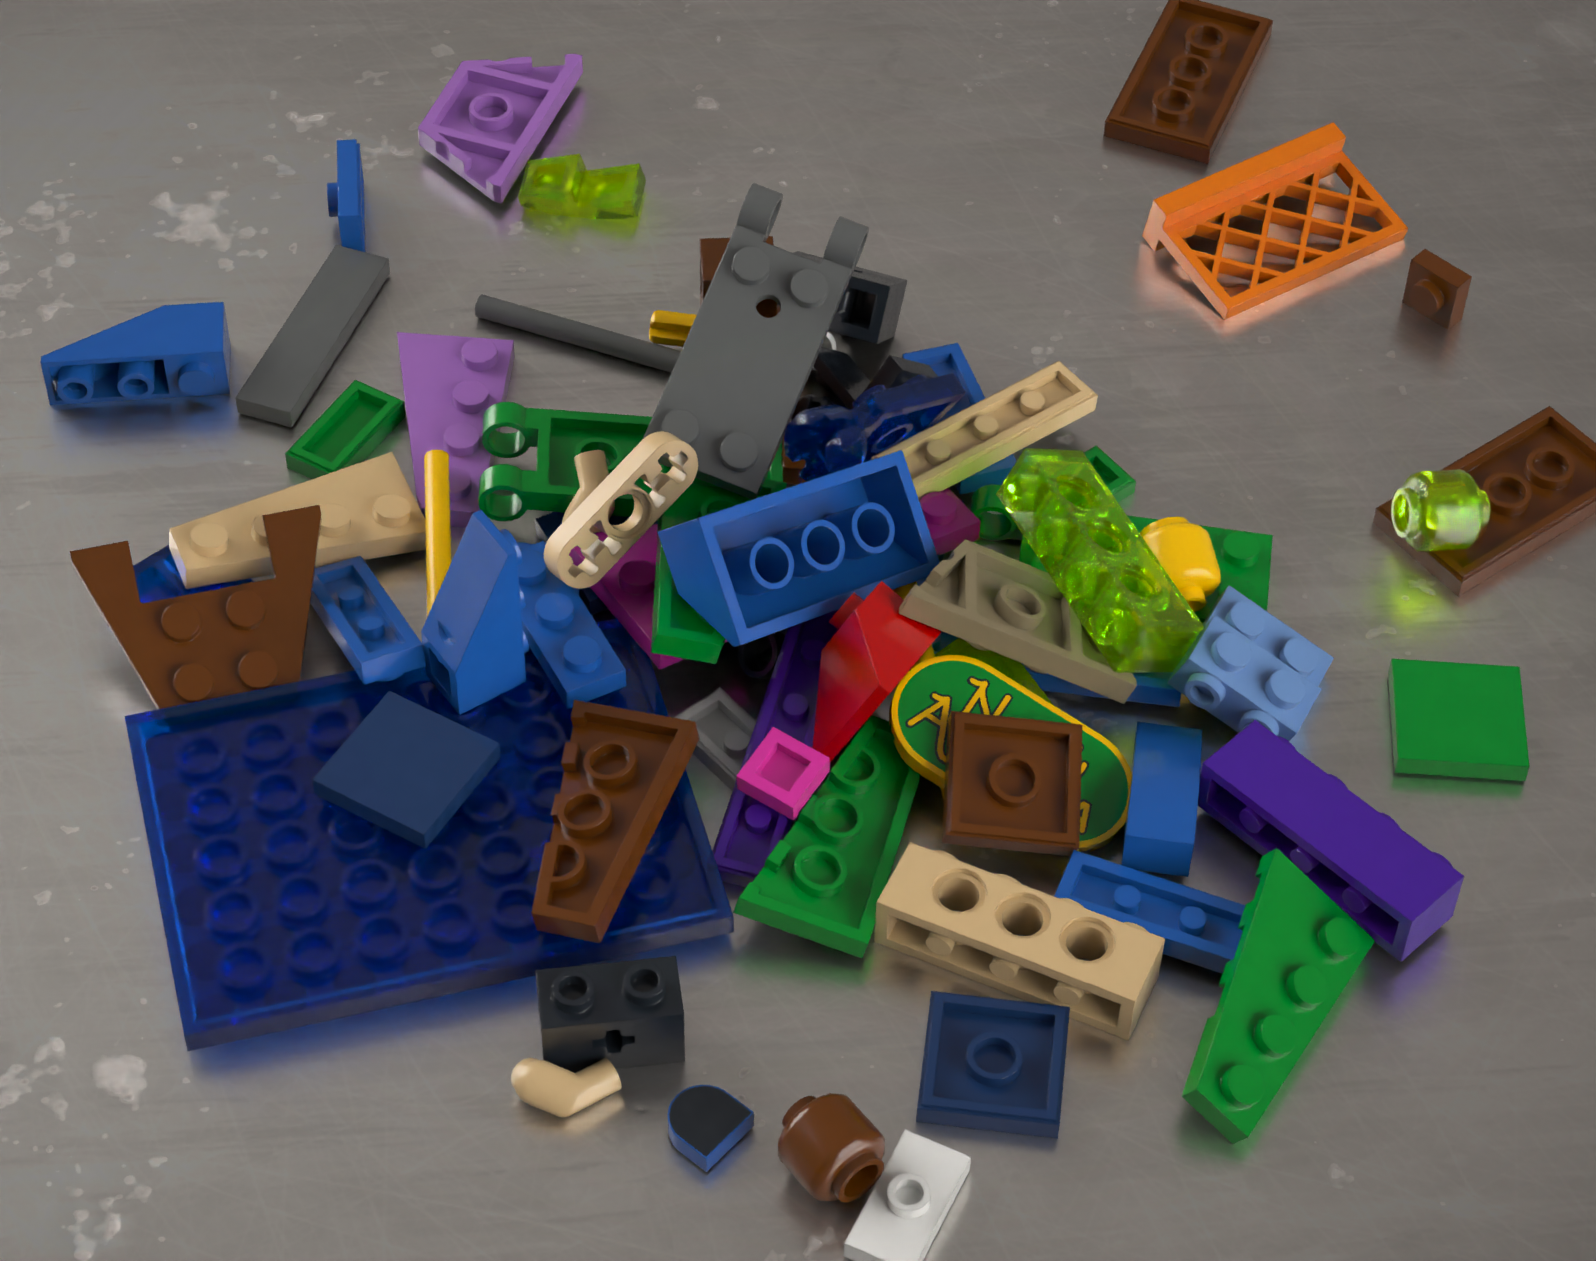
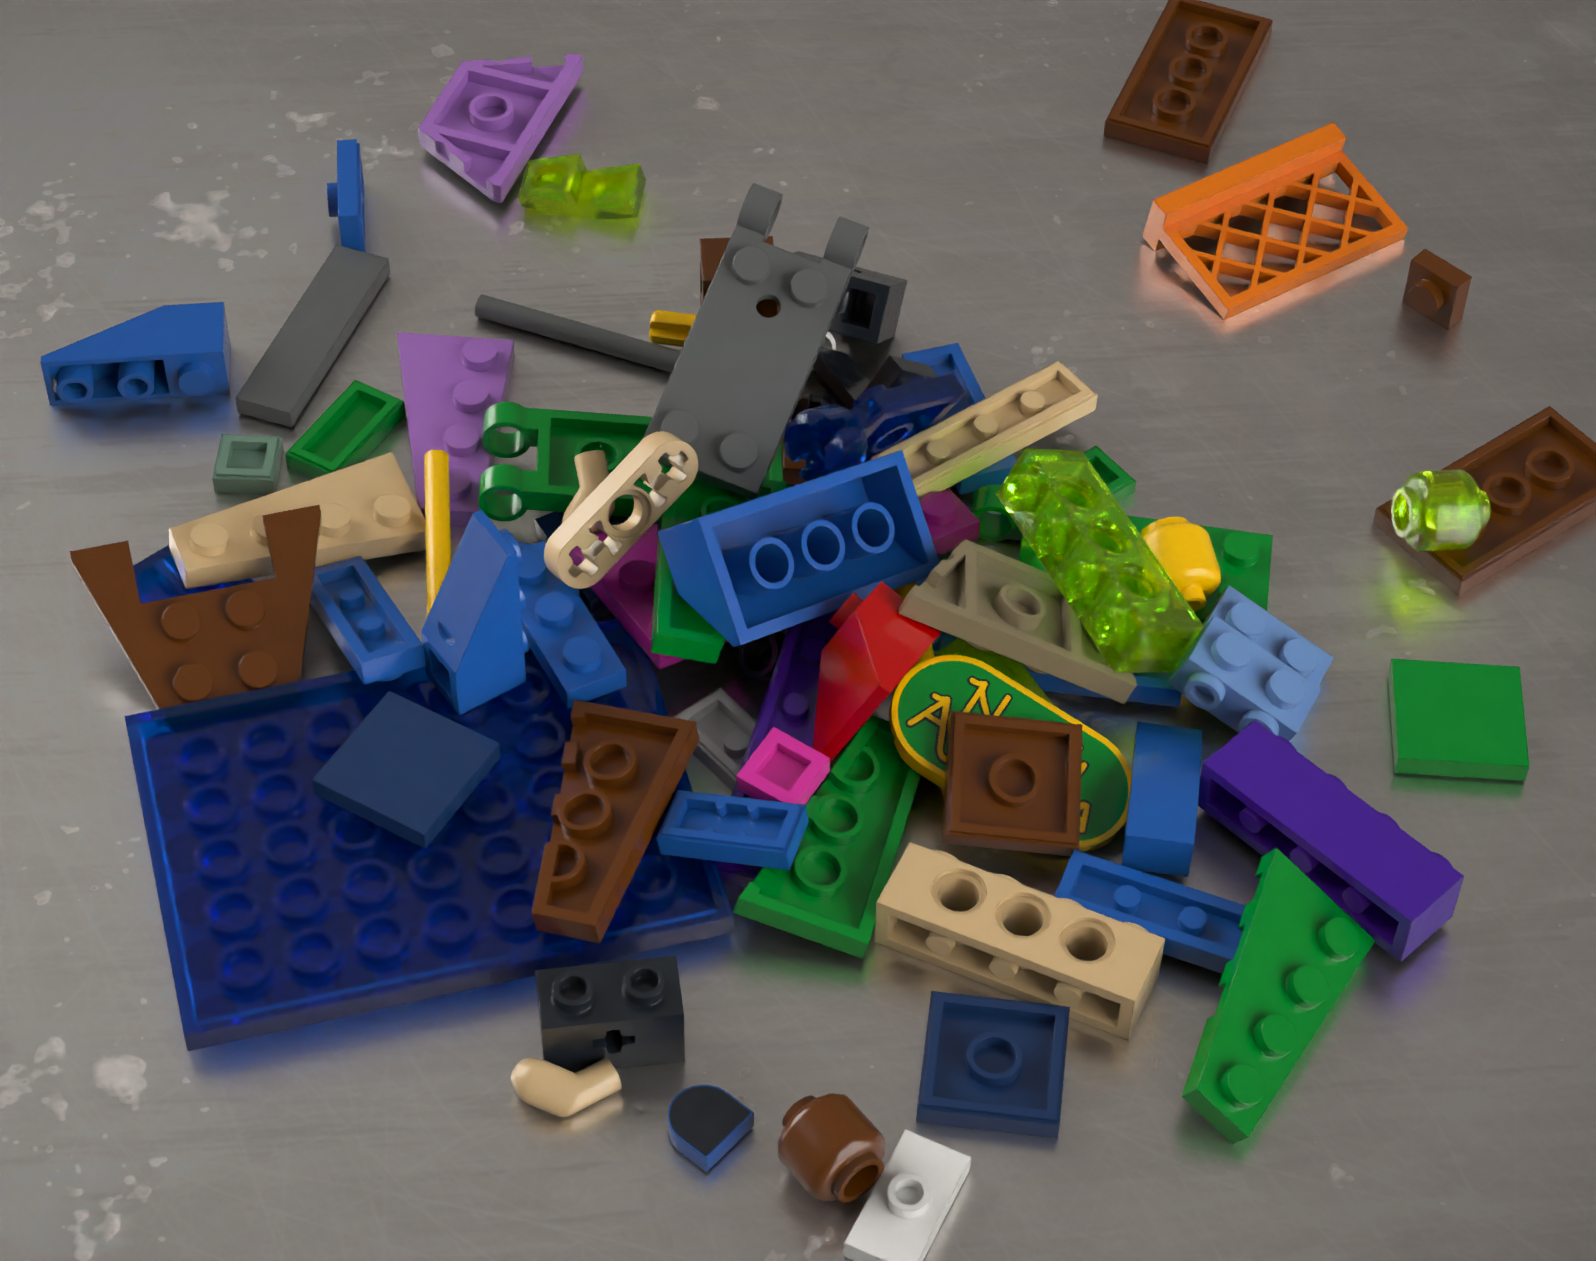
(248, 464): none -> sand green tile
(733, 829): none -> blue plate

